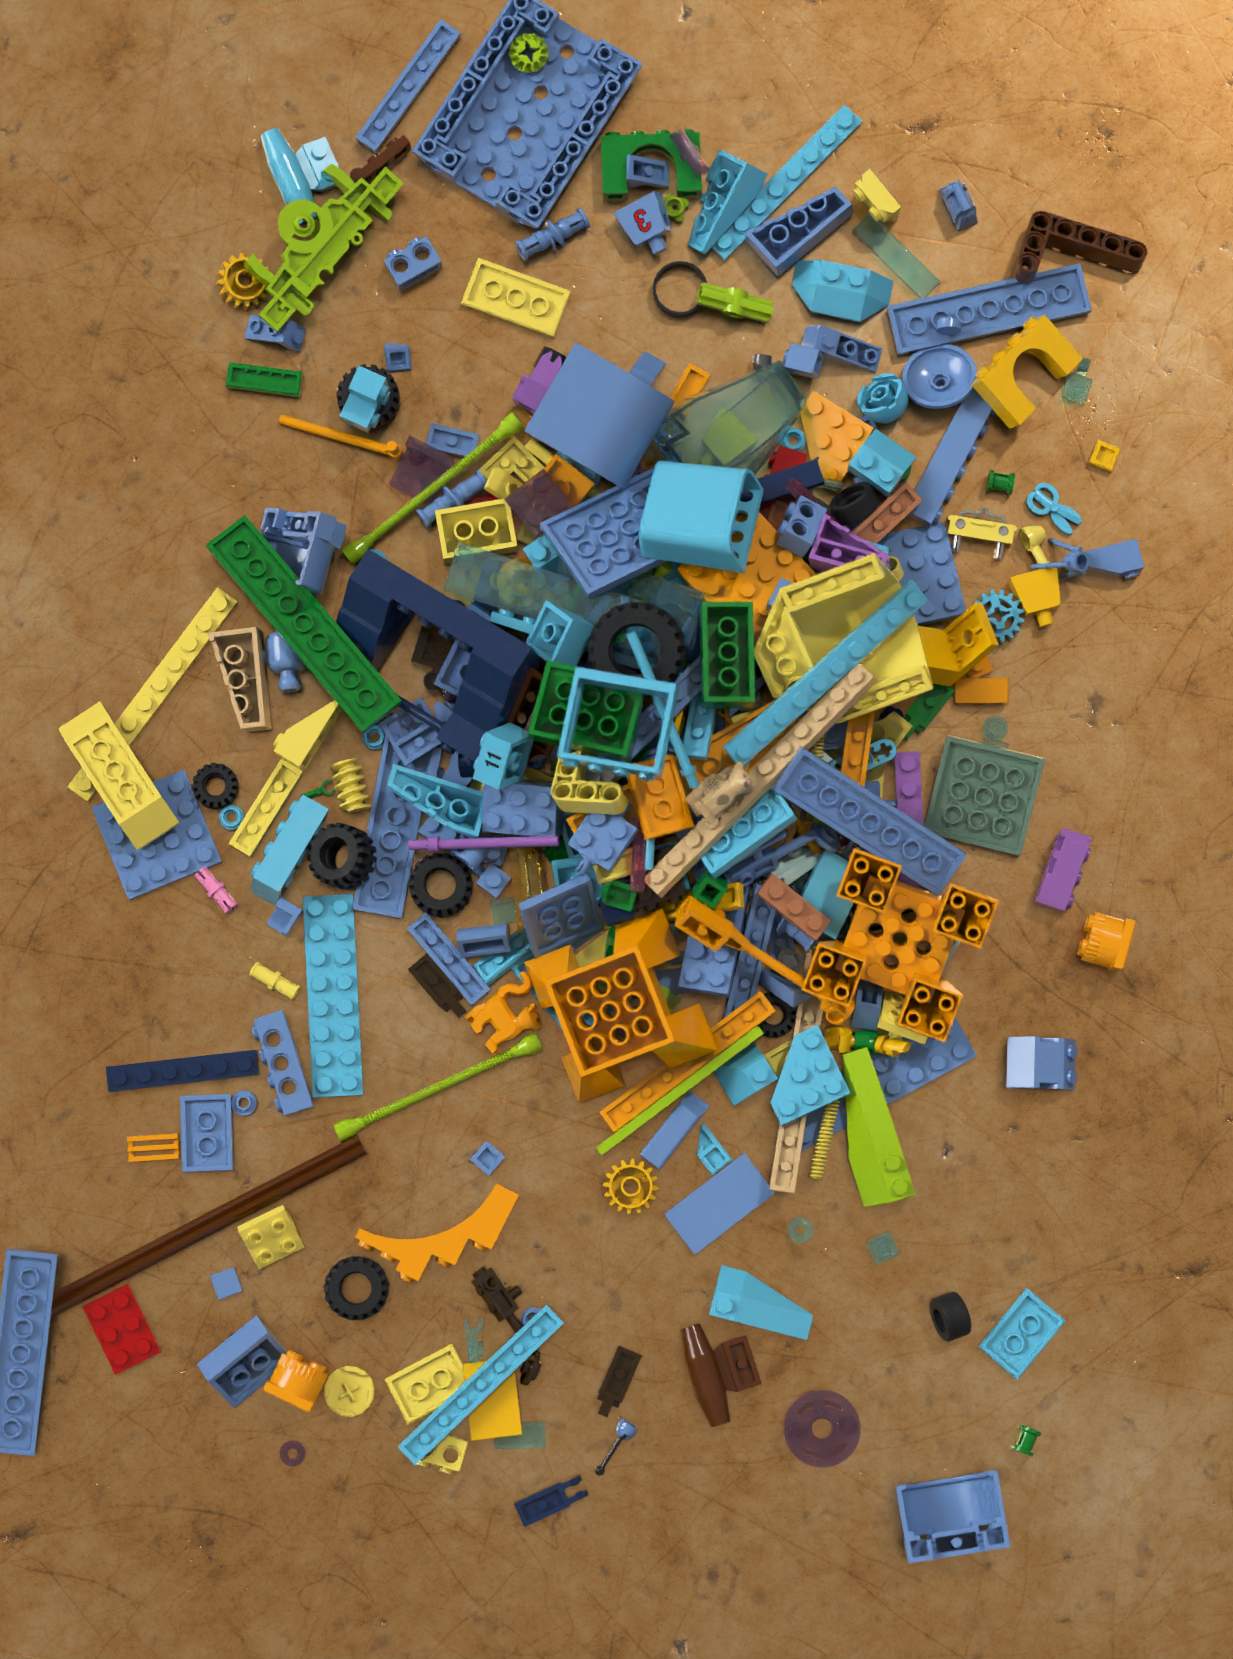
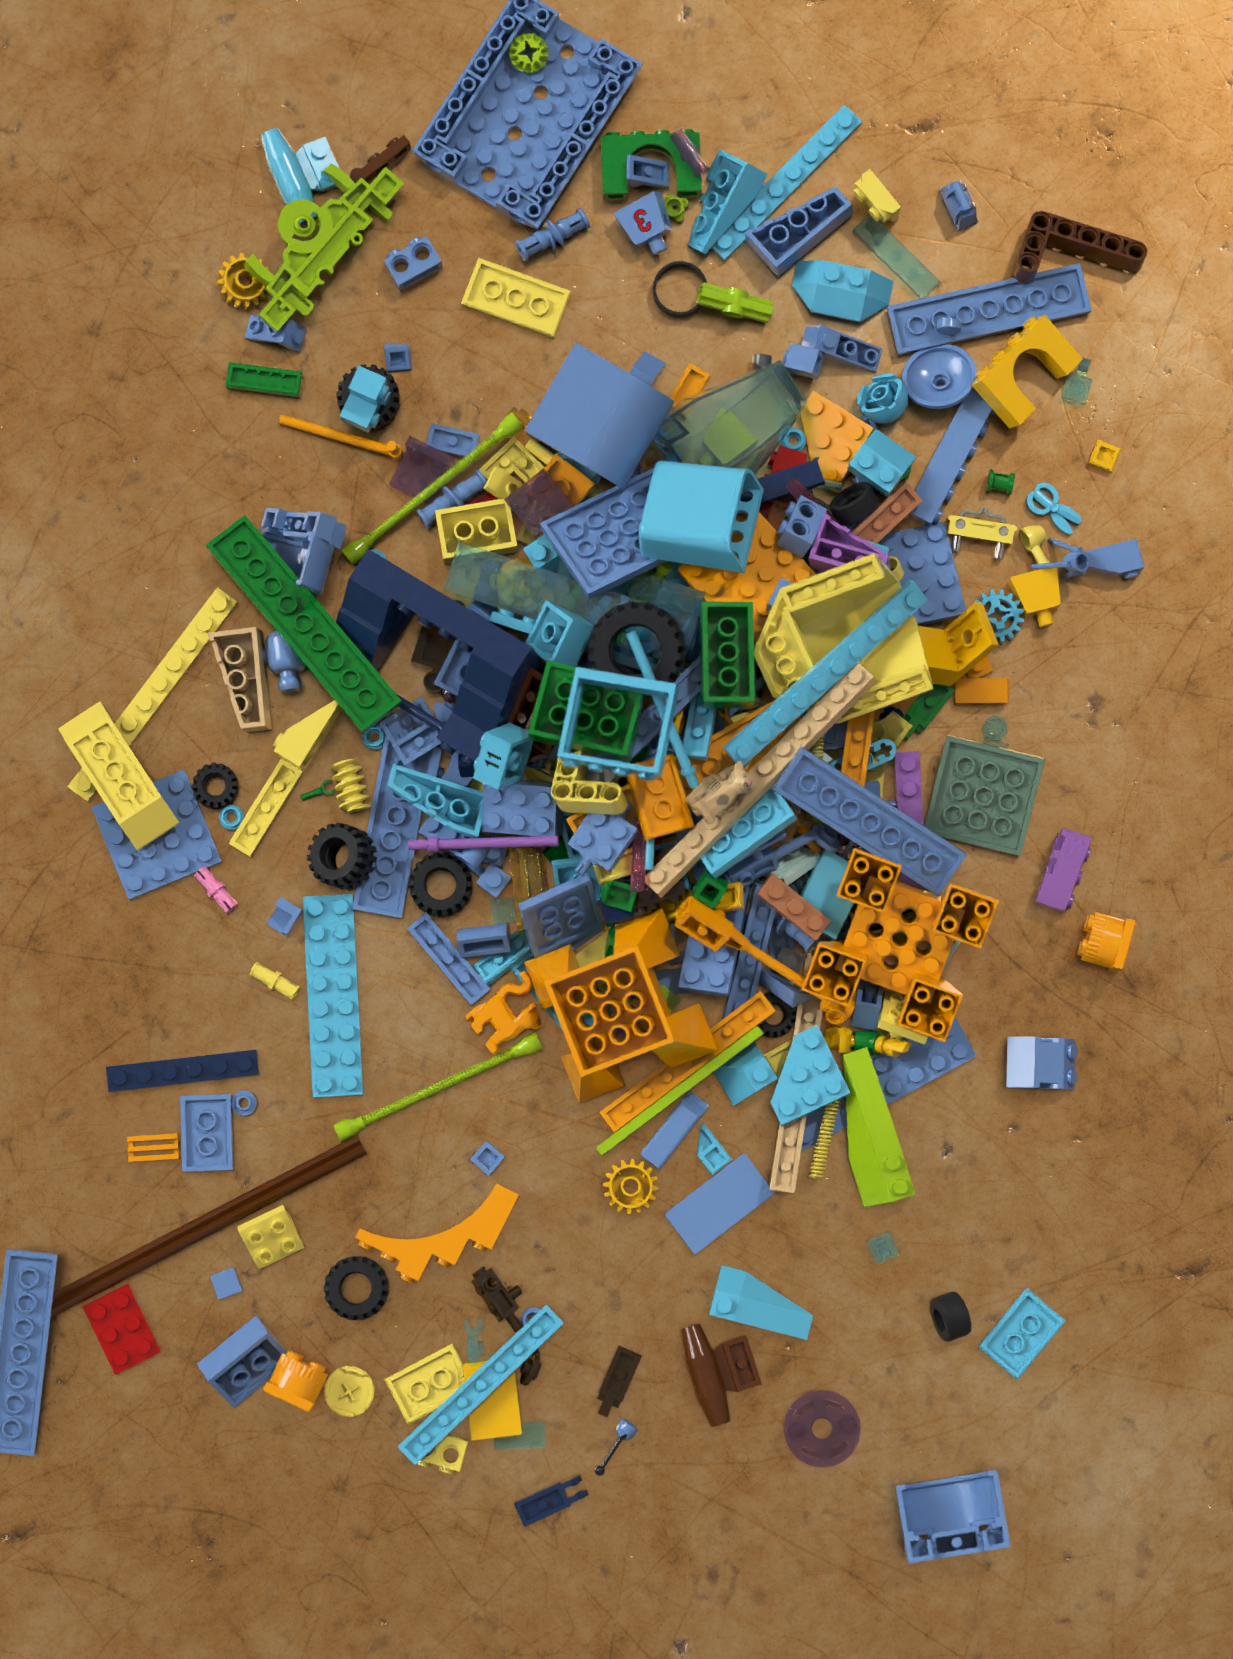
(288, 849): medium azure wedge -> none
(292, 1461): plate -> none
(301, 1098): medium blue brick -> none
(408, 86): medium blue plate -> none
(437, 985): dark brown hinge -> none
(533, 389): medium lavender piece -> none
(808, 1229): clear light blue plate -> none
(1026, 1440): green bush -> none

